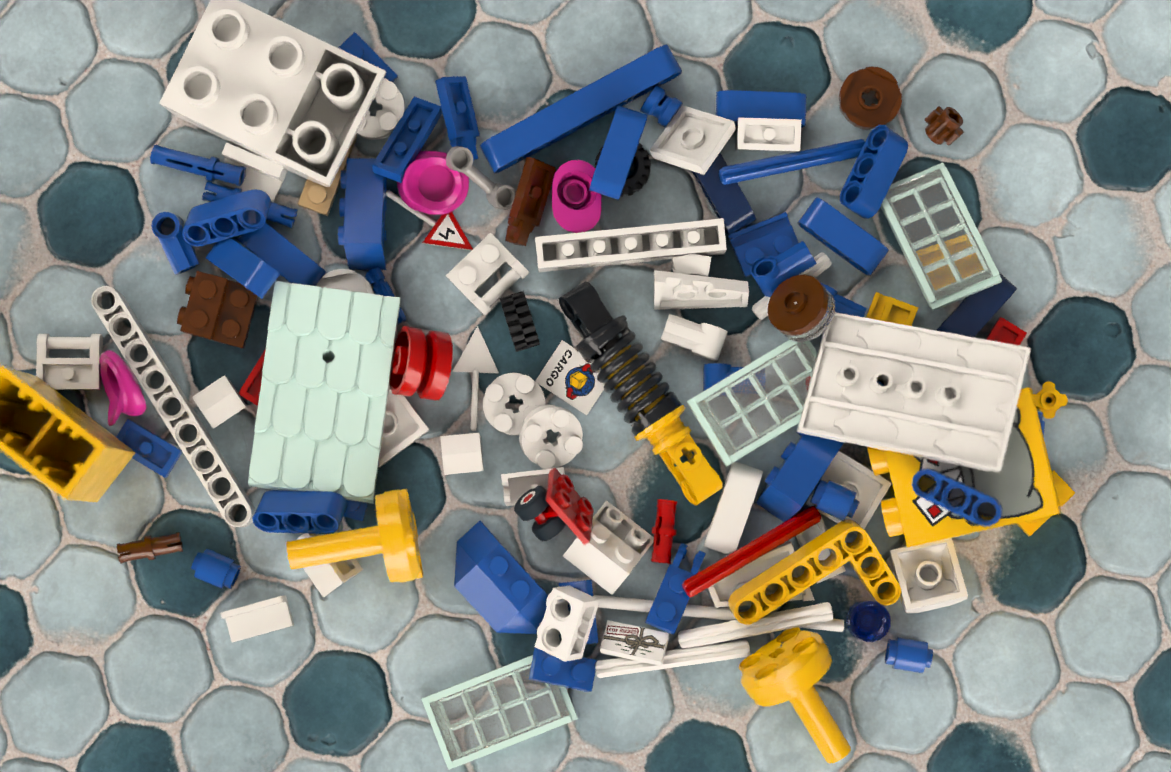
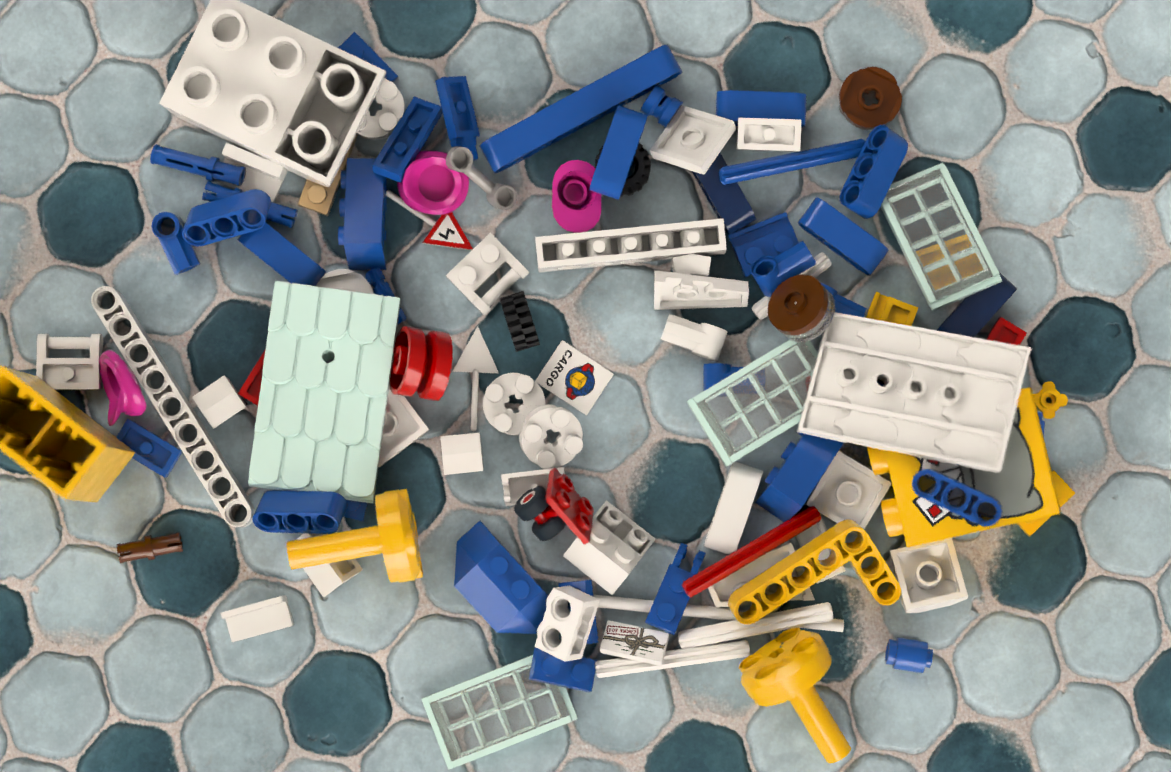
(215, 569): blue brick -> none
(217, 310): reddish brown plate -> none
(243, 266): blue beam -> none
(529, 200): reddish brown hinge -> none
(637, 392): black piece -> none
(664, 531): red pin -> none
(835, 500): blue brick -> none
(868, 620): clear blue wheel -> none
(944, 125): reddish brown gear -> none

